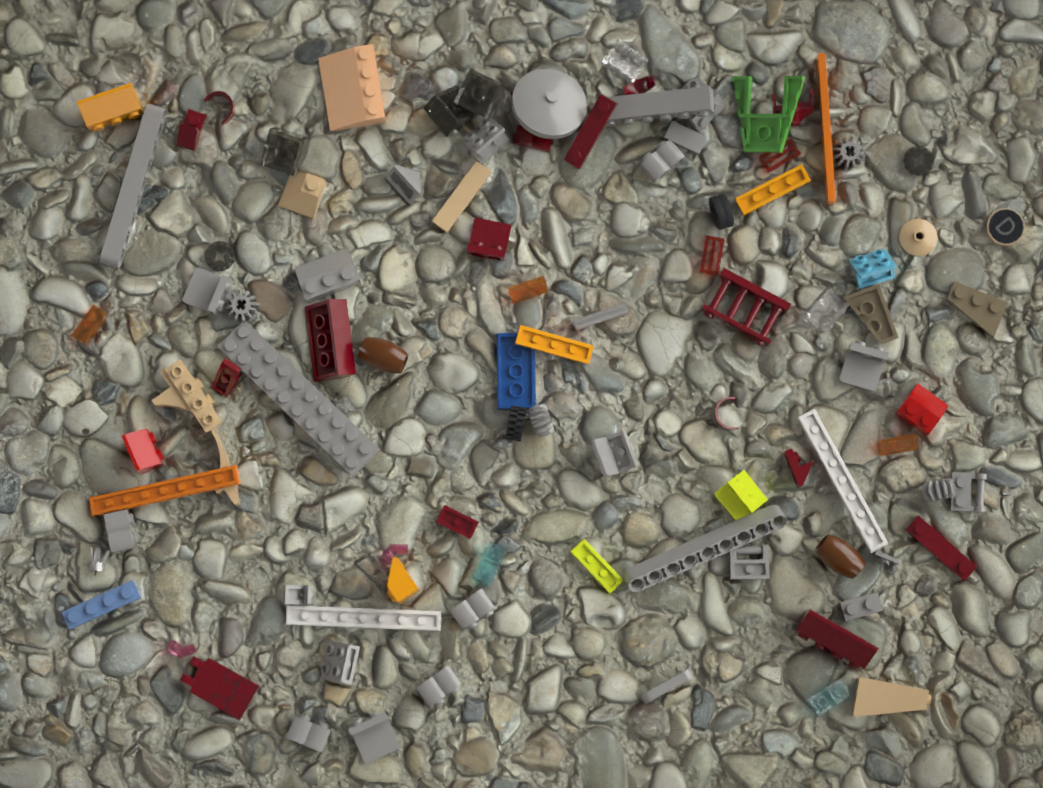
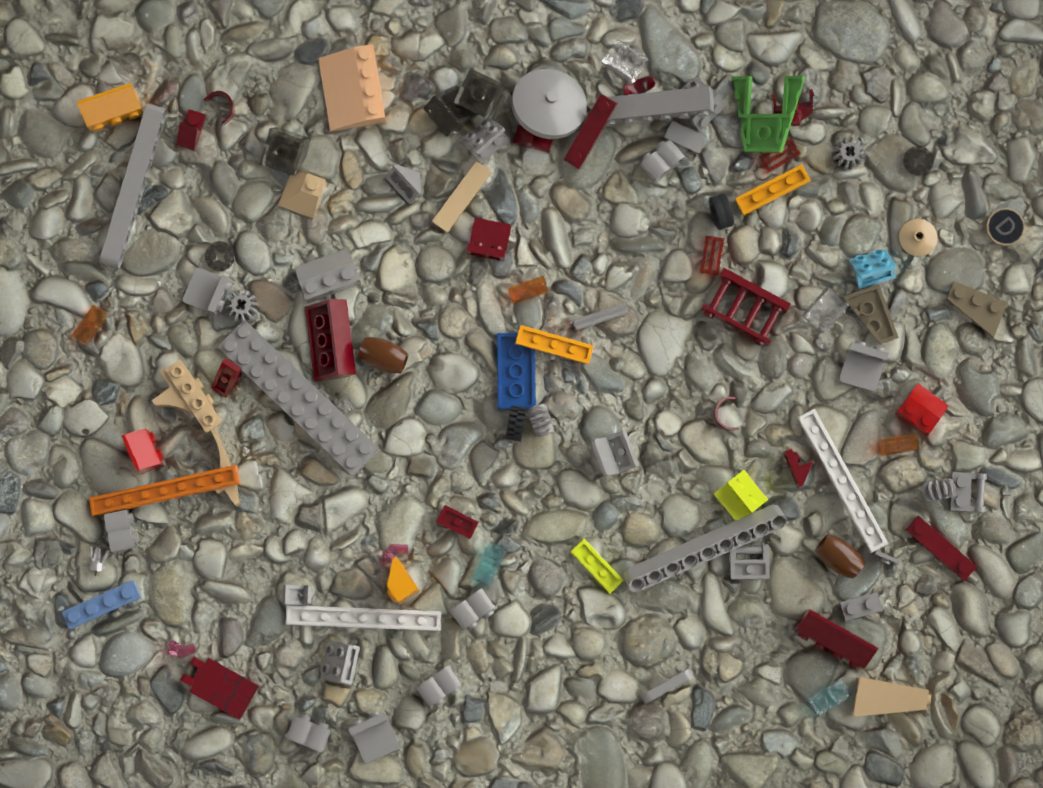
(825, 129): orange tile -> none

